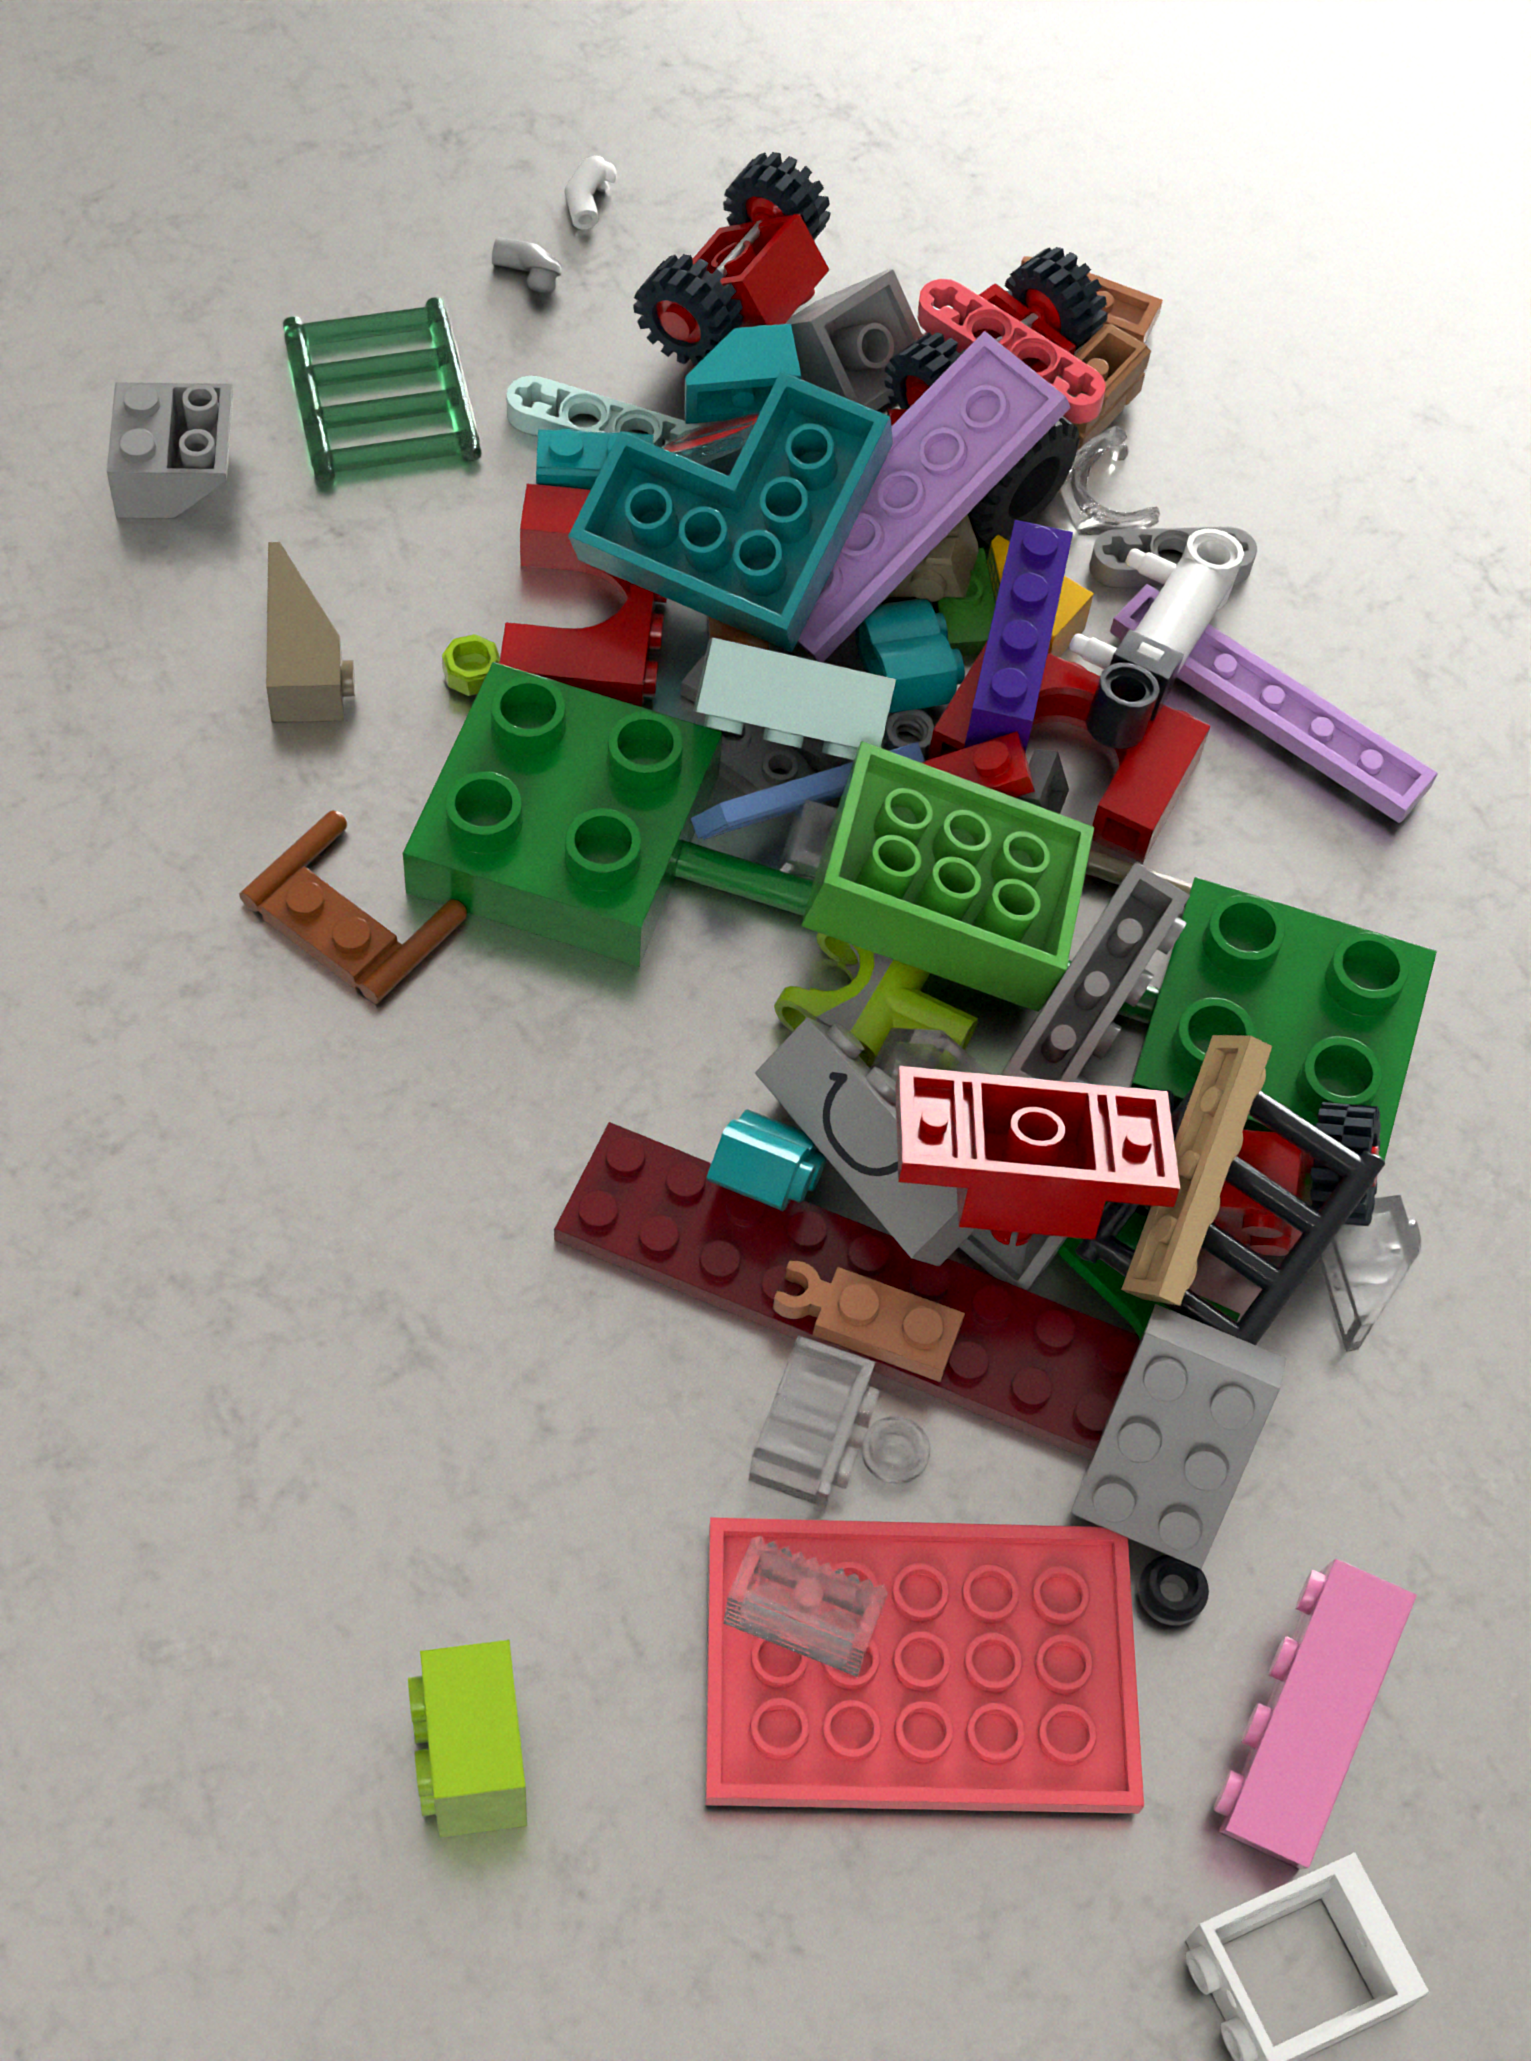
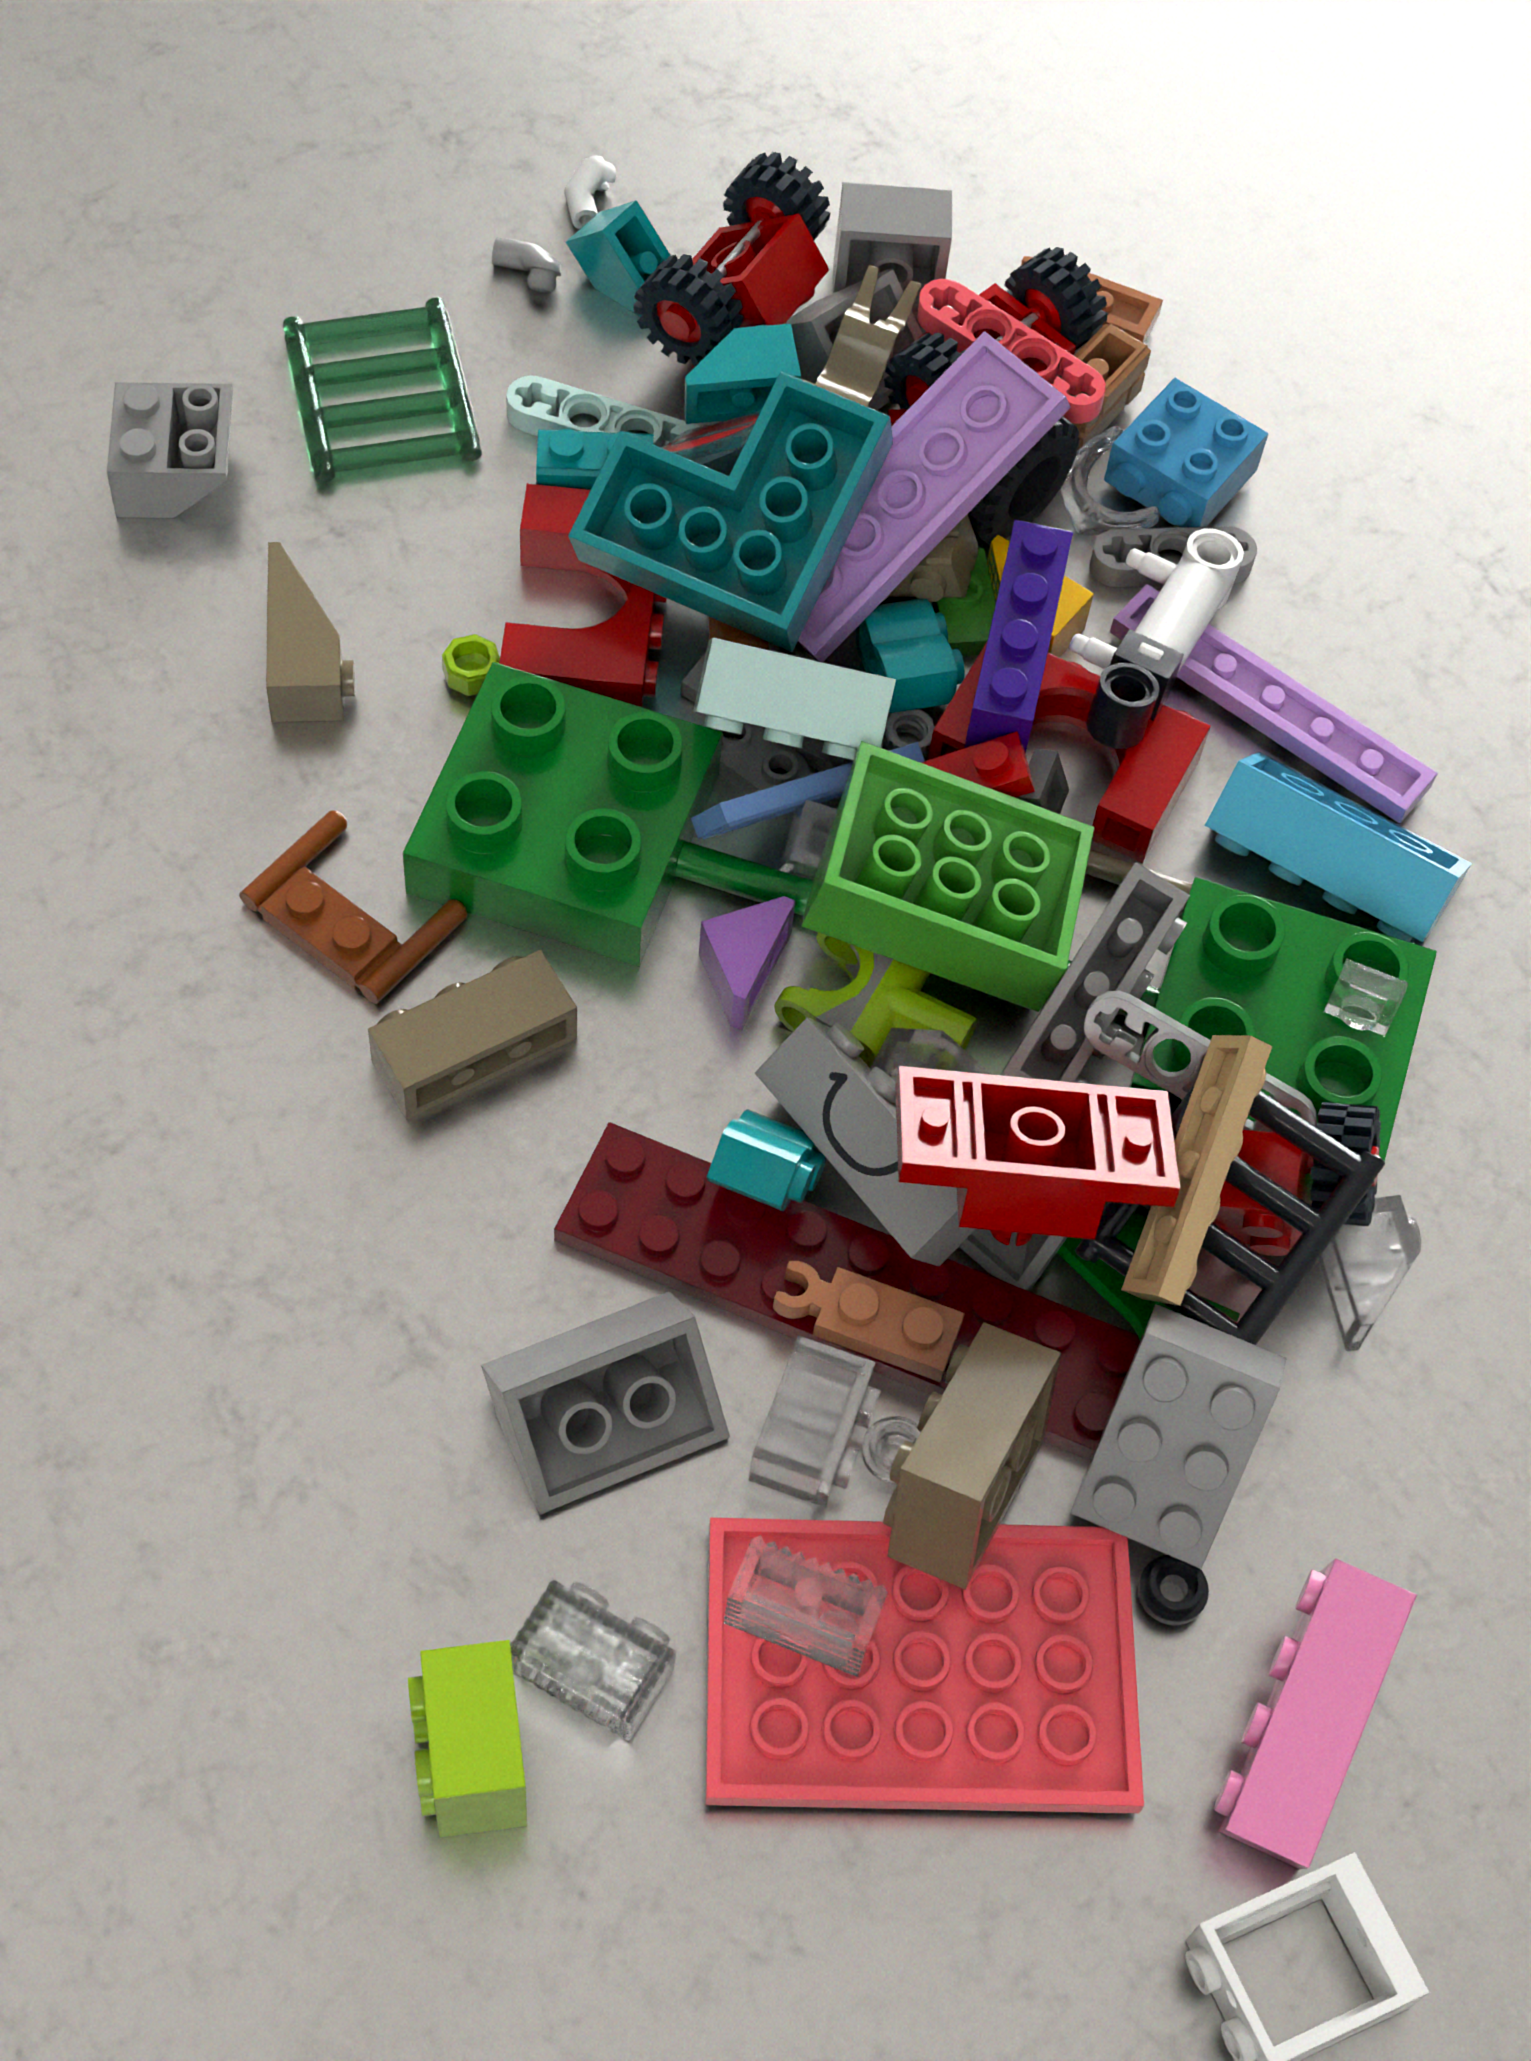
(472, 1033): none -> dark tan brick
(593, 1657): none -> clear brick
(606, 1401): none -> light grey slope
(618, 251): none -> teal slope
(742, 952): none -> medium lavender slope
(862, 347): none -> dark tan flag
(892, 230): none -> light grey brick
(970, 1454): none -> dark tan brick
(1167, 1028): none -> light grey beam
(1185, 456): none -> dark azure brick
(1336, 846): none -> medium azure slope
(1365, 997): none -> clear plate

